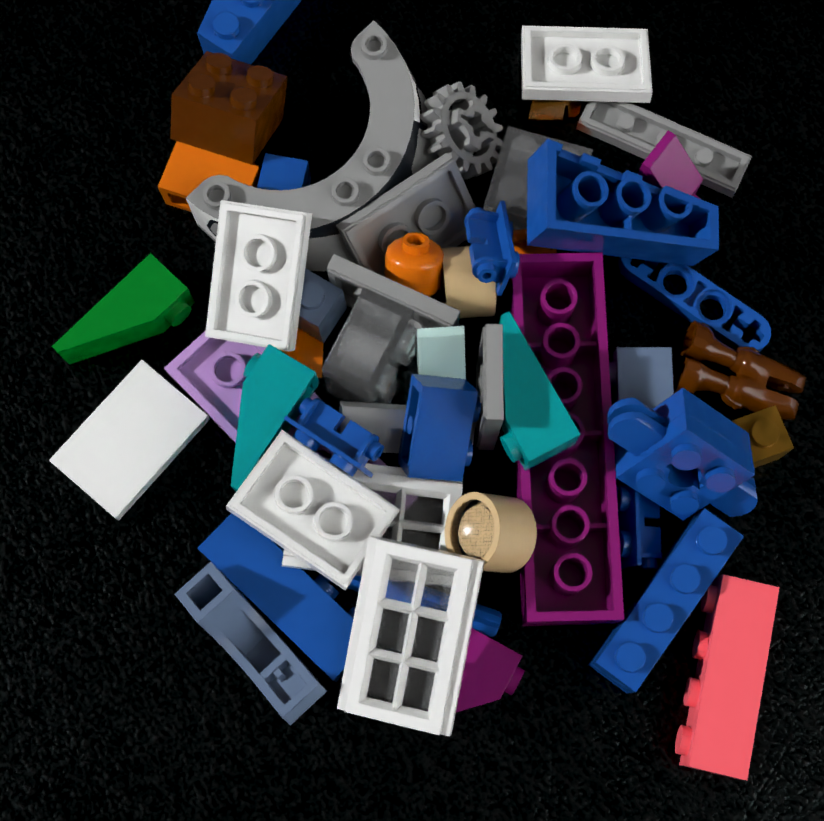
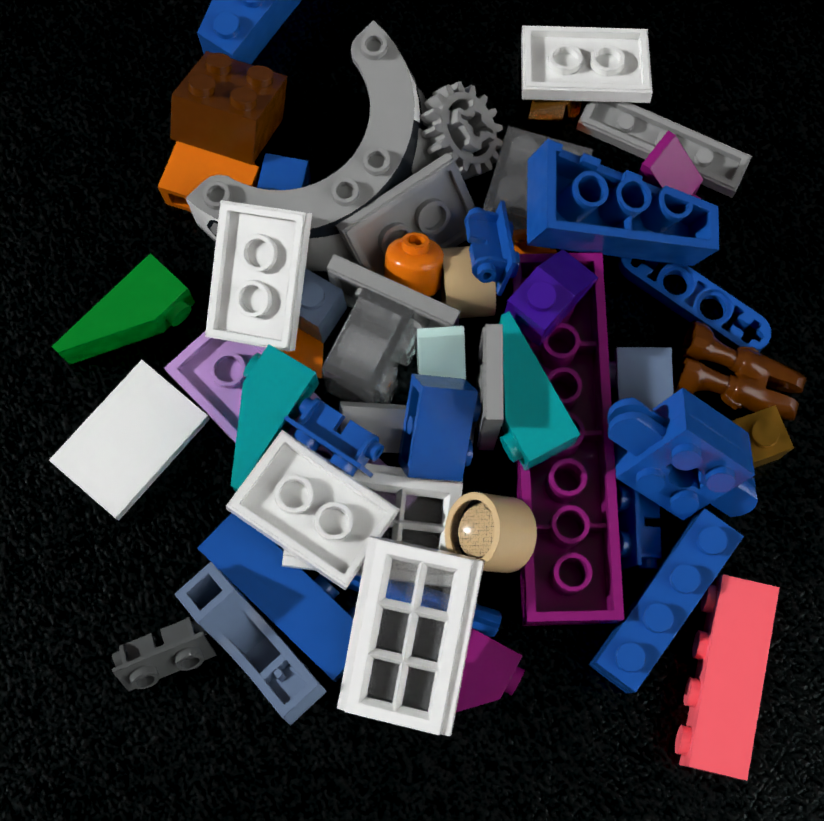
(142, 663): none -> dark grey hinge
(549, 295): none -> dark purple slope

